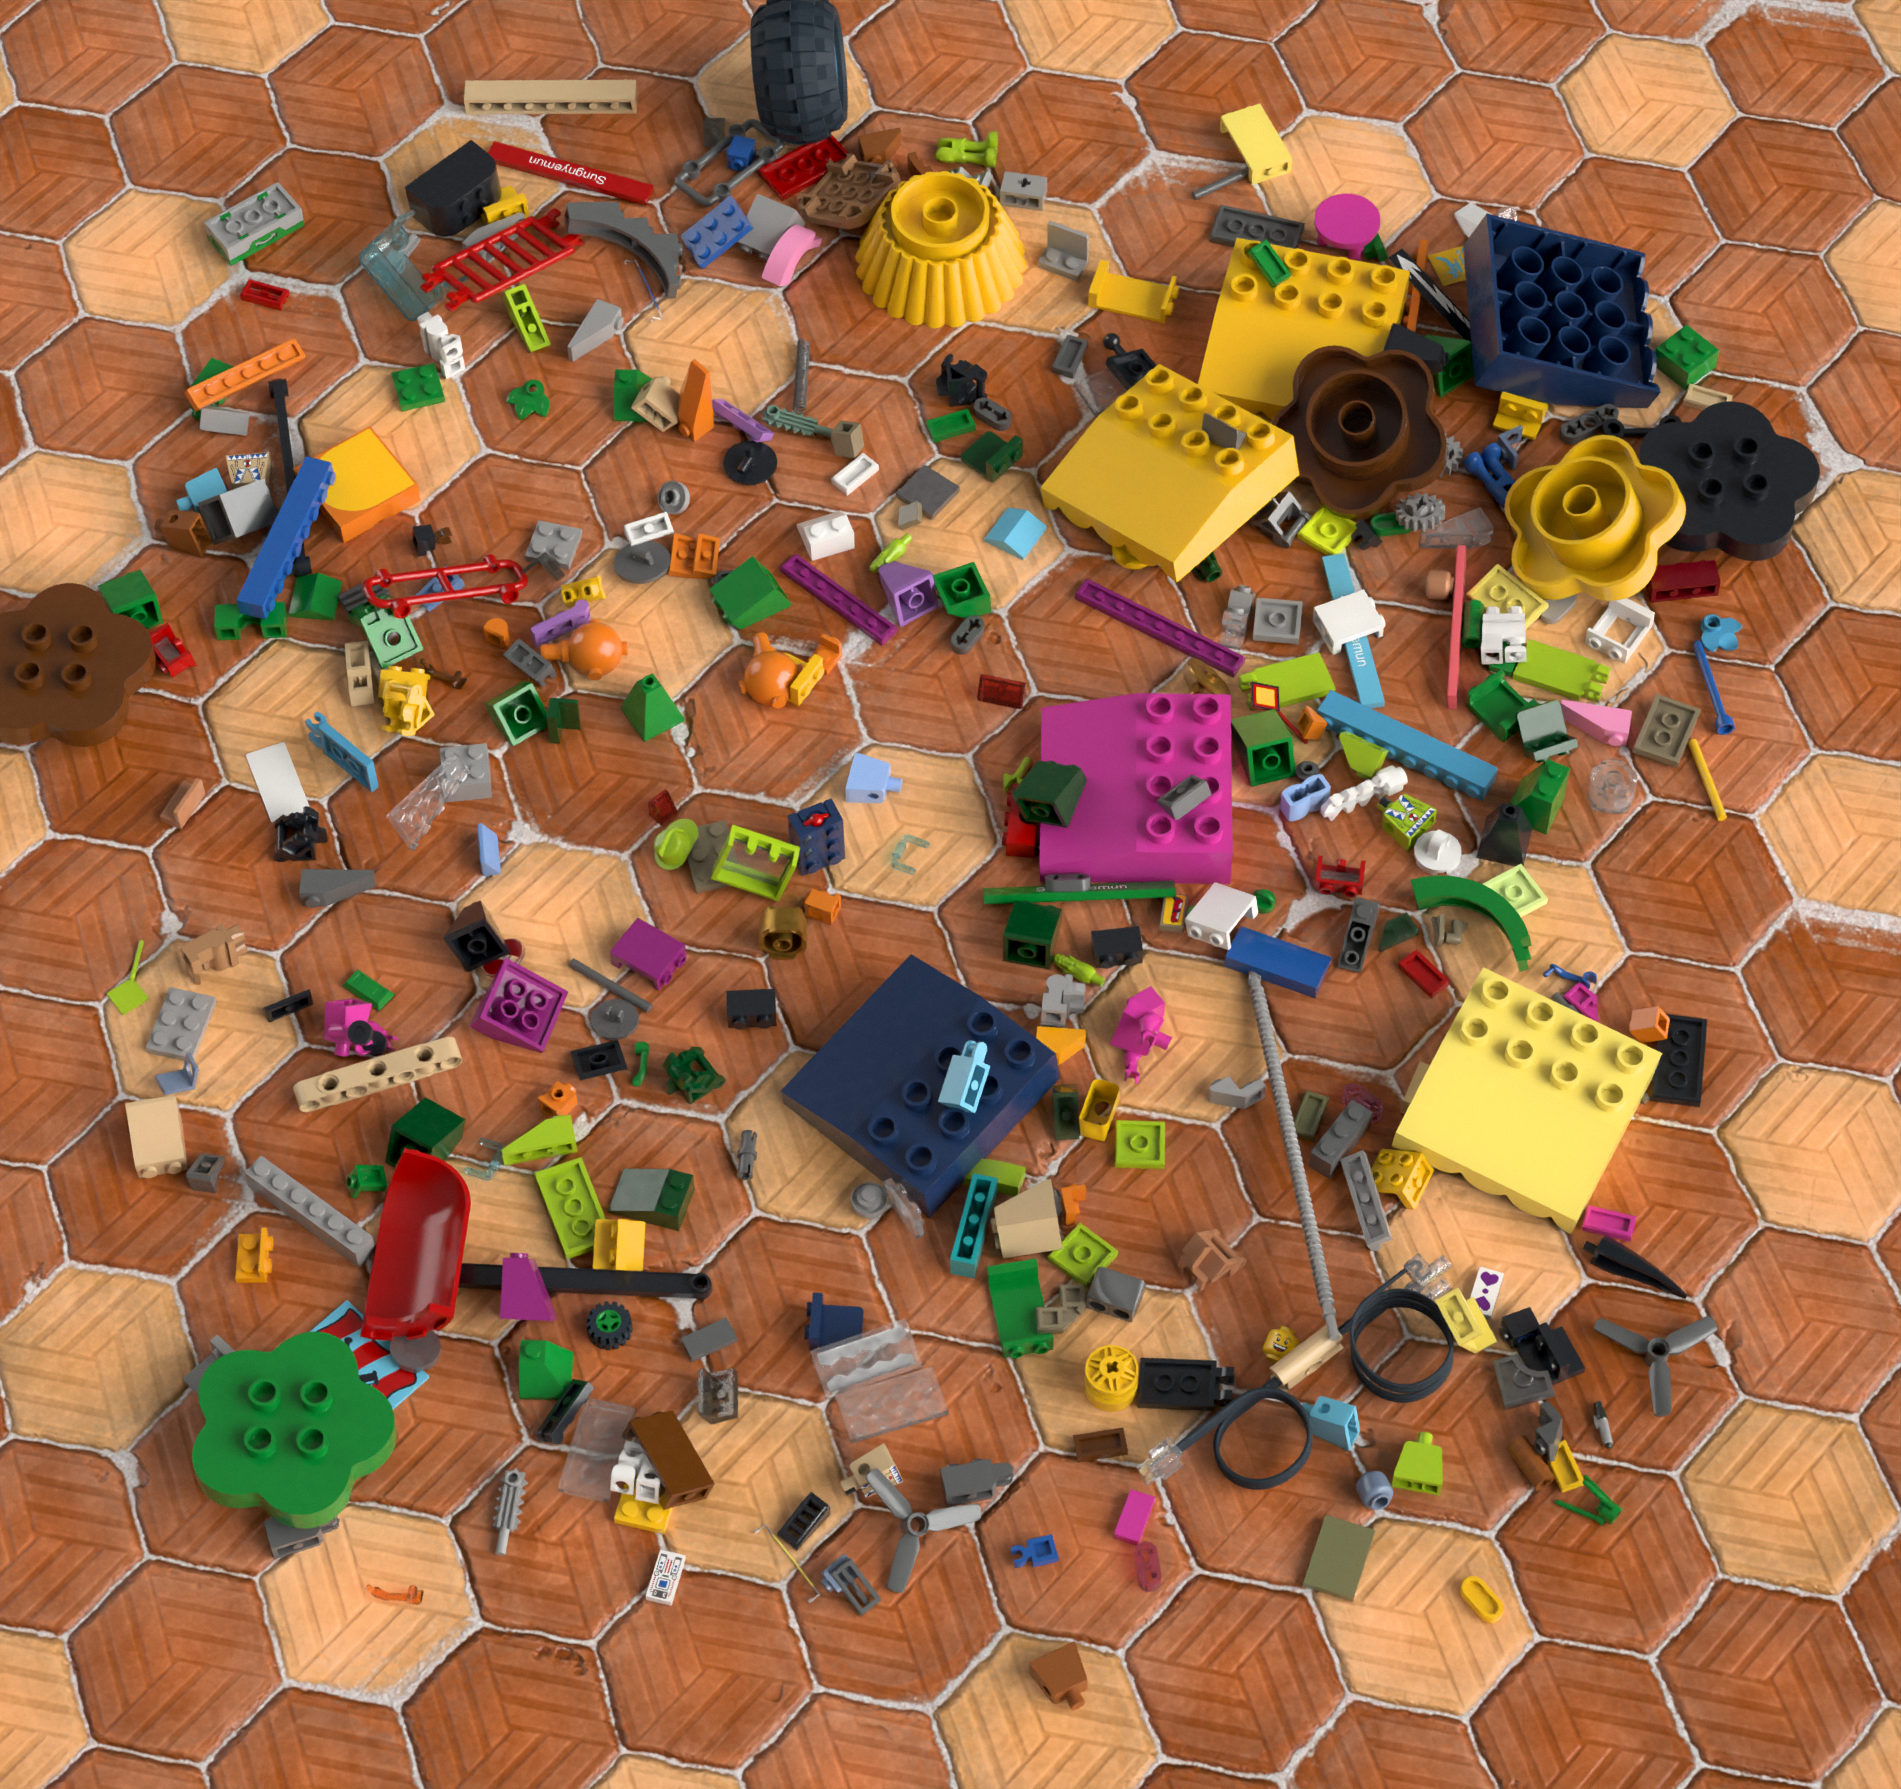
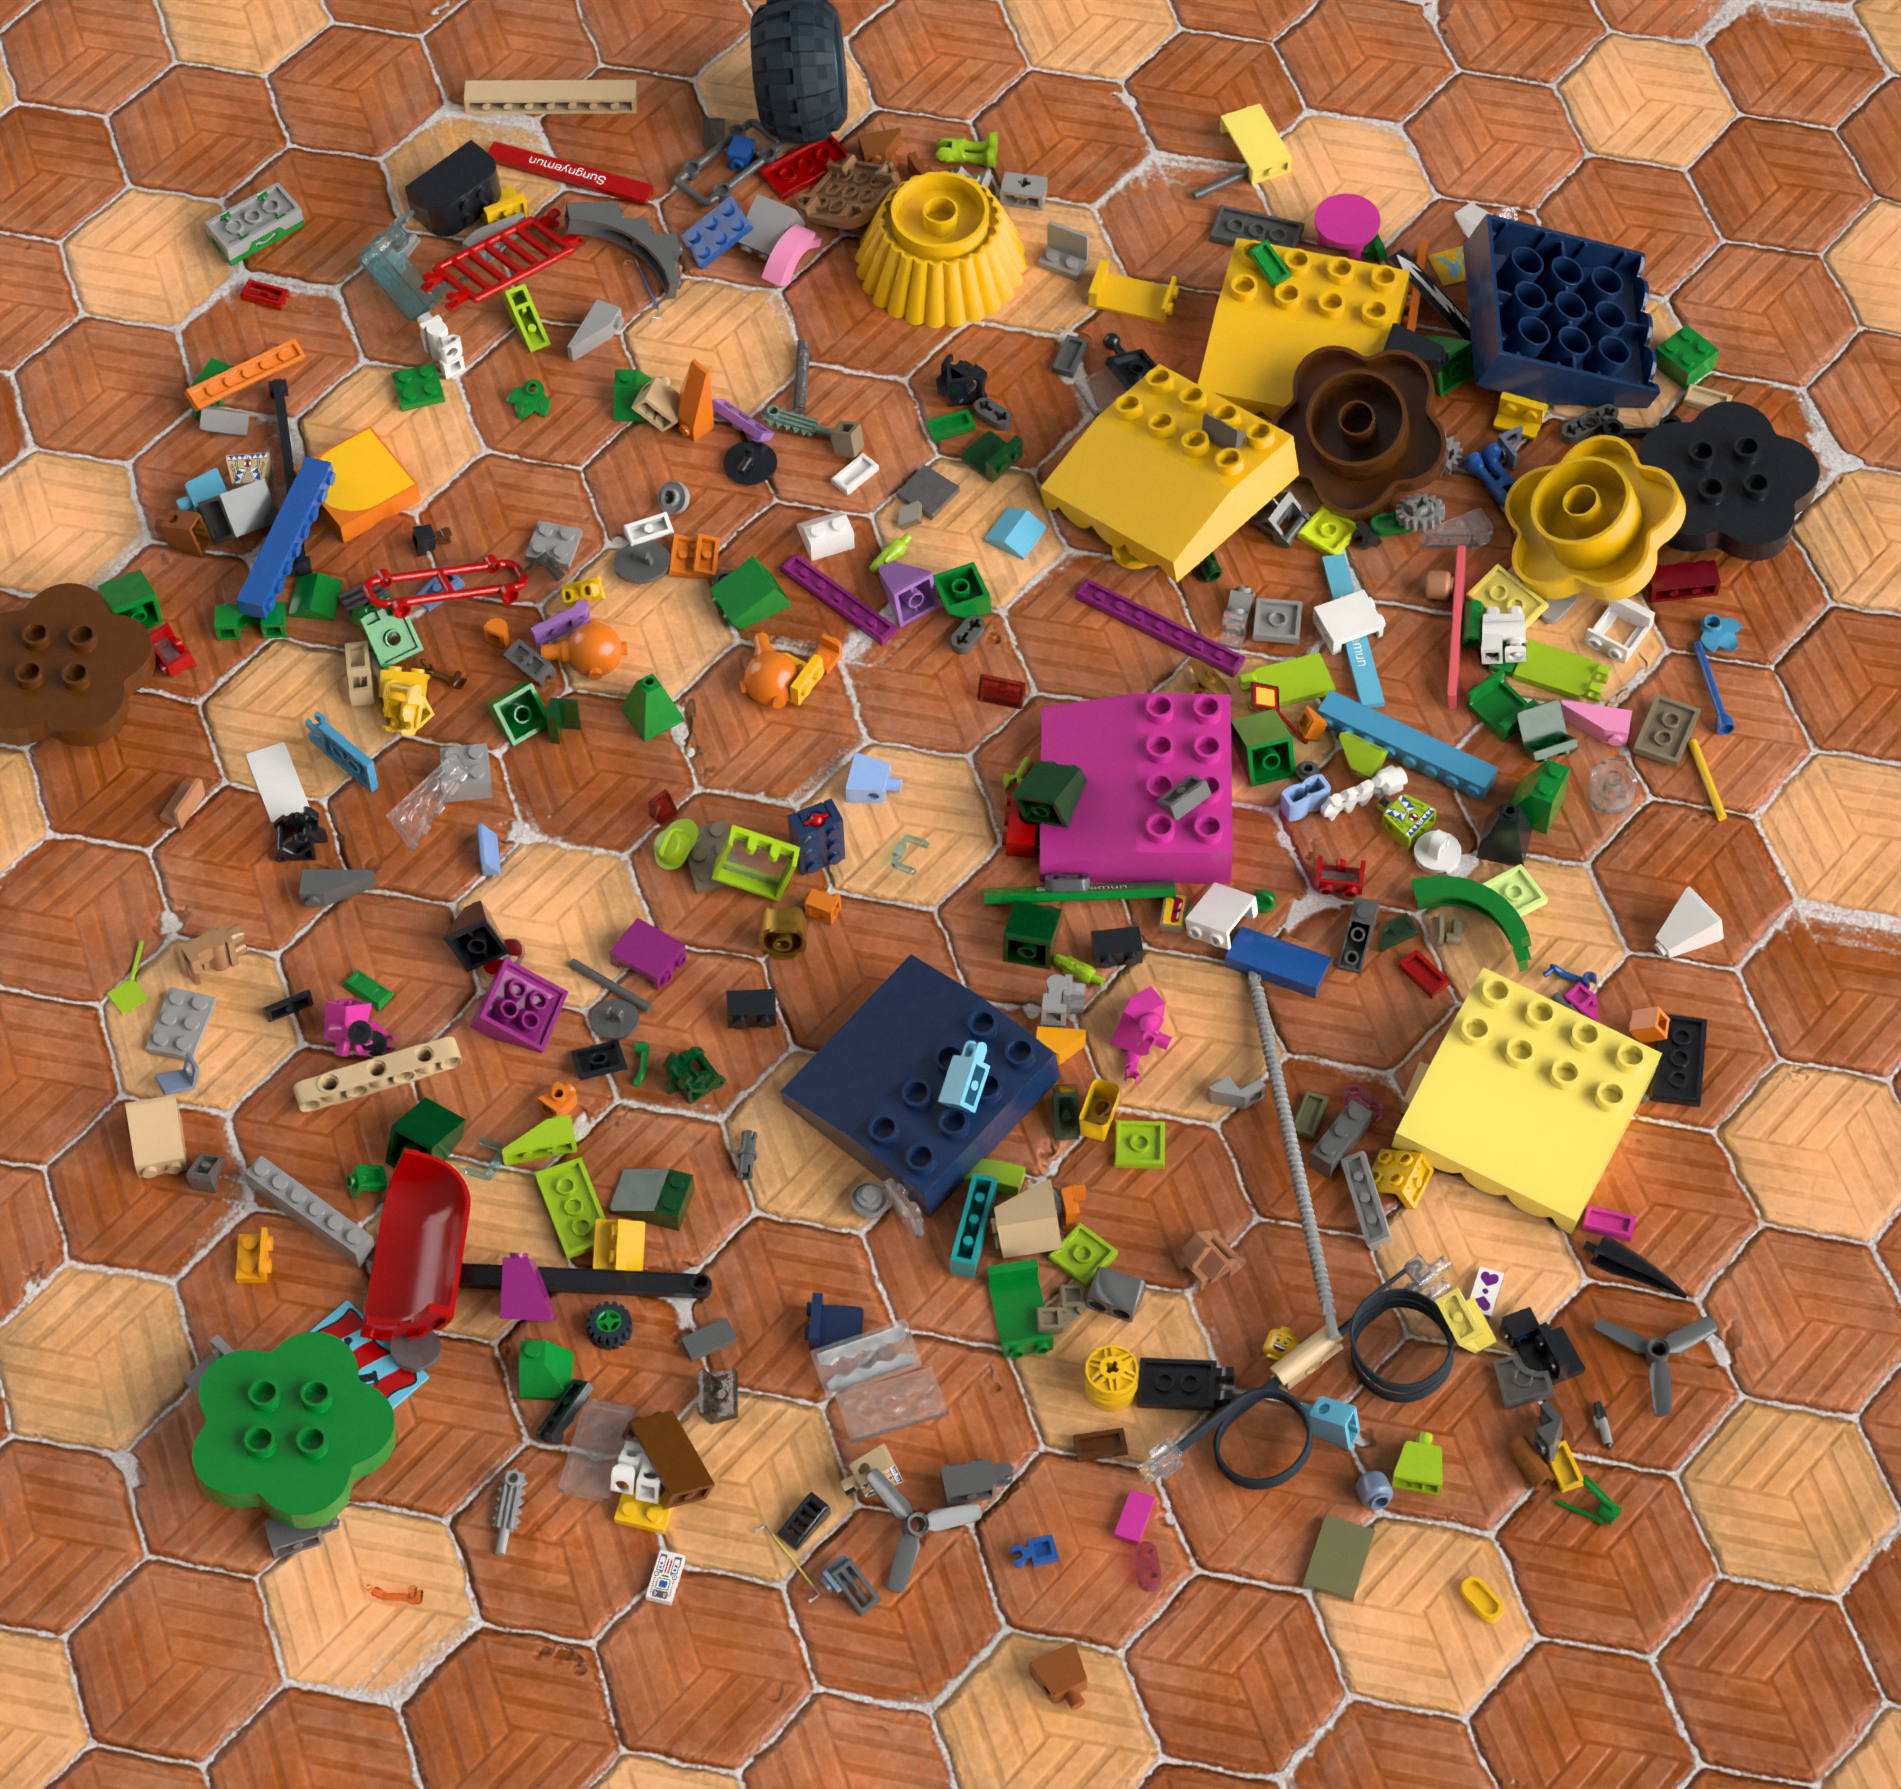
(1688, 926): none -> white slope

